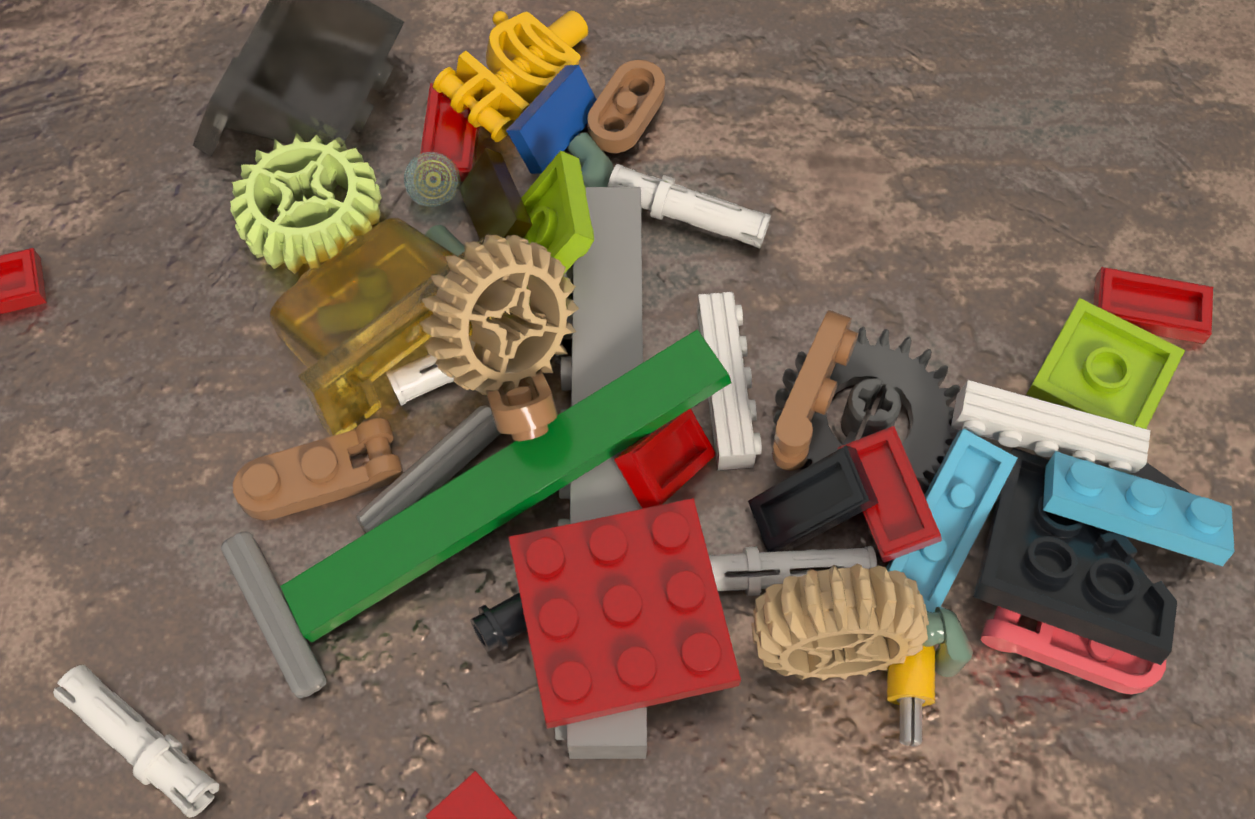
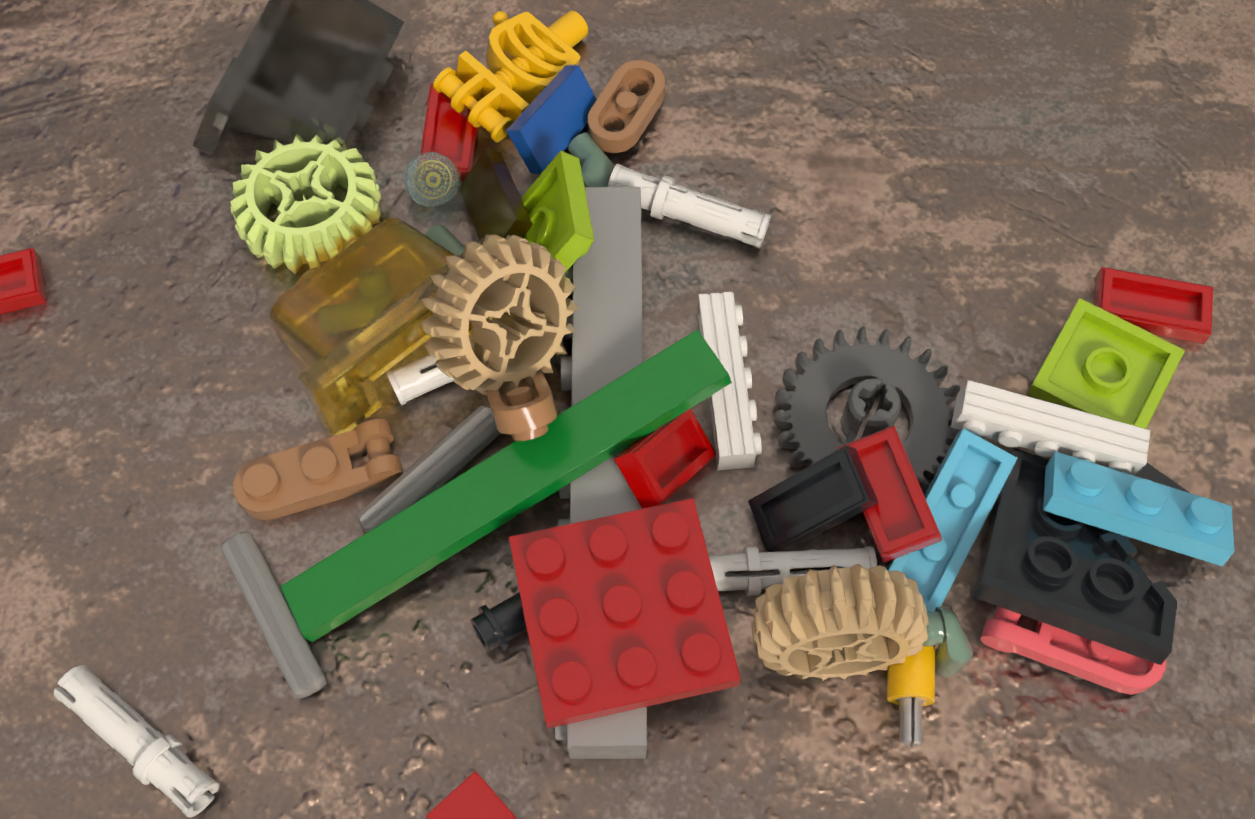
(812, 390): medium nougat plate -> none

